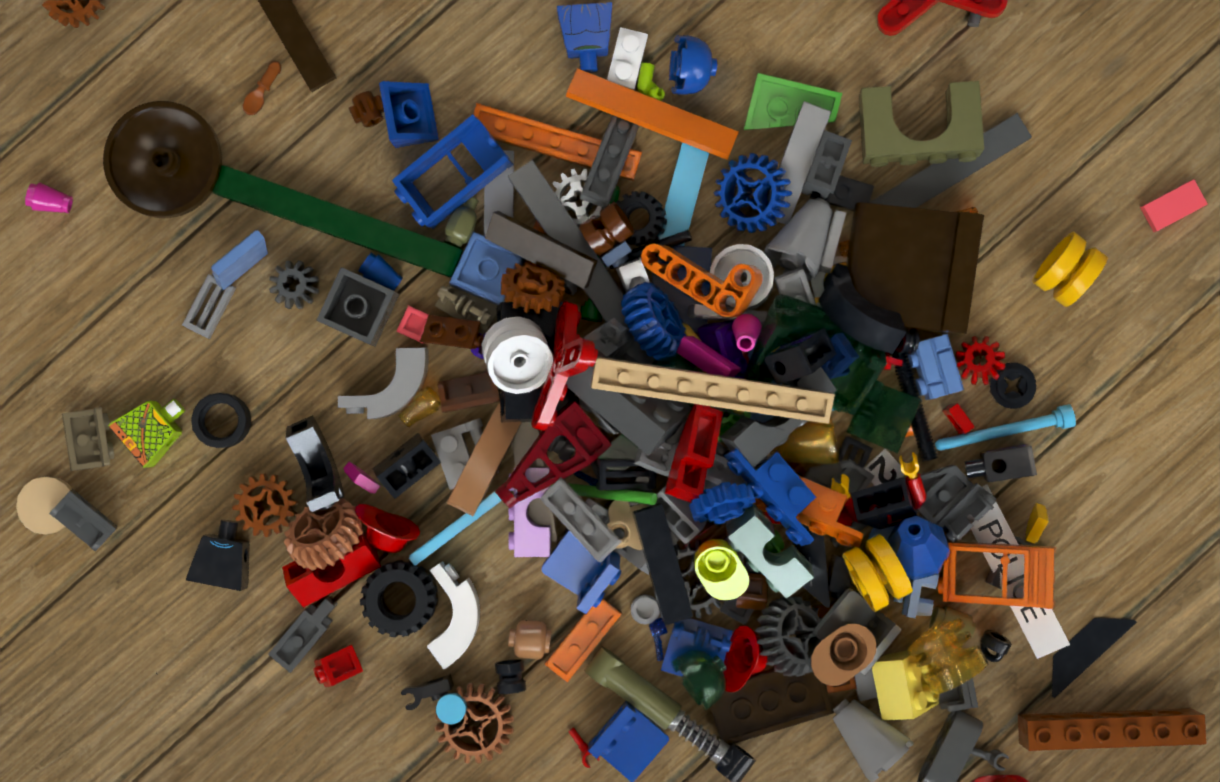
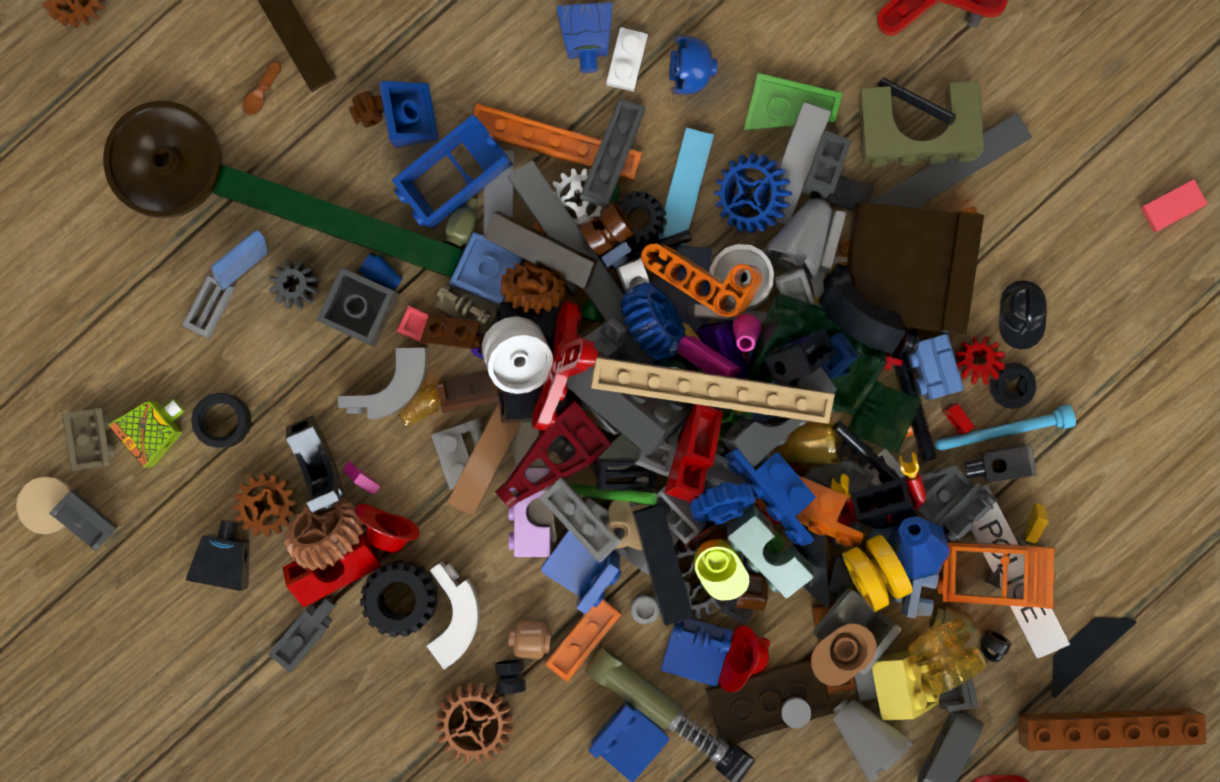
(47, 199): dark pink cone -> none
(337, 667): red bracket -> none
(406, 465): black brick -> none
(434, 688): black plate -> none
(451, 708): medium azure tile -> none
(453, 529): medium azure tile -> none
(582, 746): red hand -> none
(583, 476): hand -> none
(646, 85): lime arm -> none
(652, 114): orange tile -> none
(657, 629): clear blue hand -> none
(701, 676): clear green cylinder -> none
(787, 618): dark grey gear -> none
(795, 712): none -> light grey tile
(864, 451): none -> black bar
(919, 102): none -> black bar
(991, 757): dark grey hand -> none
(1022, 314): none -> black piece
(1070, 269): yellow wheel -> none

